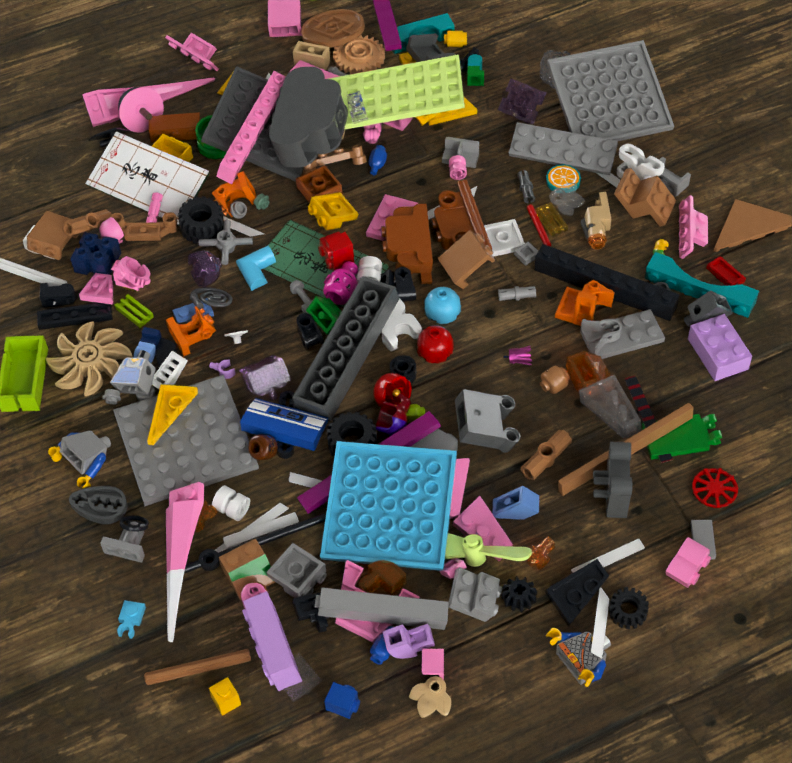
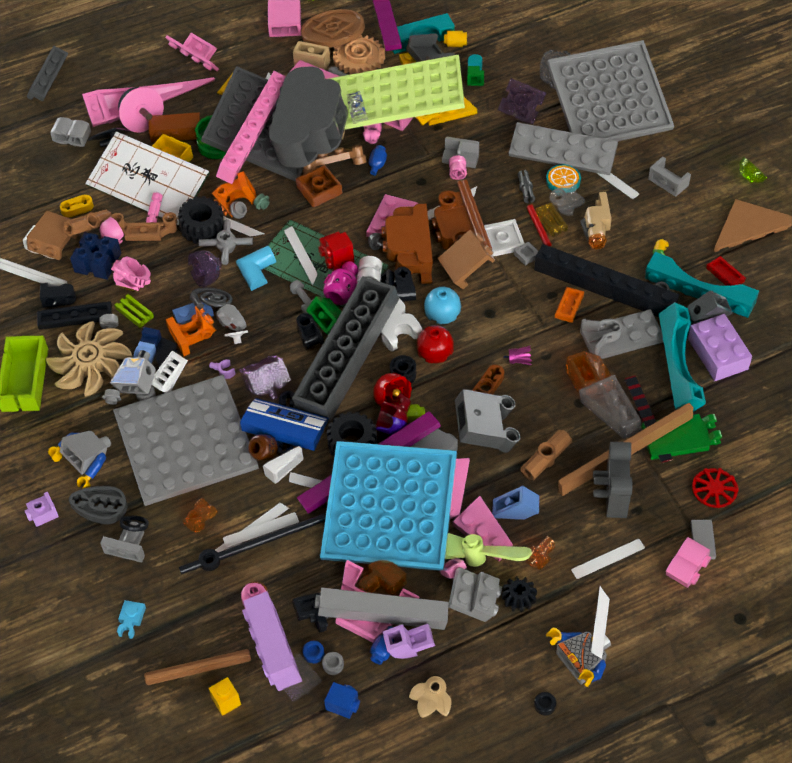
(41, 510): none -> lavender brick
(47, 74): none -> dark grey hinge
(70, 132): none -> light grey brick
(76, 206): none -> yellow beam
(98, 289): bright pink wing -> none
(109, 321): none -> light grey tile
(169, 406): yellow wing -> none
(181, 522): bright pink plate -> none
(230, 318): none -> light grey rock
(231, 503): white wheel -> none
(245, 566): medium nougat slope -> none
(282, 465): none -> white slope
(297, 571): light grey plate -> none
(301, 254): none -> white sticker
(313, 652): none -> blue tile
(332, 210): yellow plate -> none
(333, 663): none -> light grey tile
(375, 241): none -> dark grey plate
(433, 662): bright pink panel -> none
(464, 61): black axle -> none
(486, 379): none -> dark orange beam
(517, 293): light grey pin -> none
(545, 703): none -> black tile
(554, 379): medium nougat head -> none
(577, 590): black wing -> none
(591, 295): orange tile -> none
(628, 597): black tyre -> none
(640, 165): white piece -> none
(645, 197): medium nougat bracket -> none
(675, 327): none -> teal arch
(692, 227): bright pink bracket -> none
(751, 172): none -> clear neon green piece

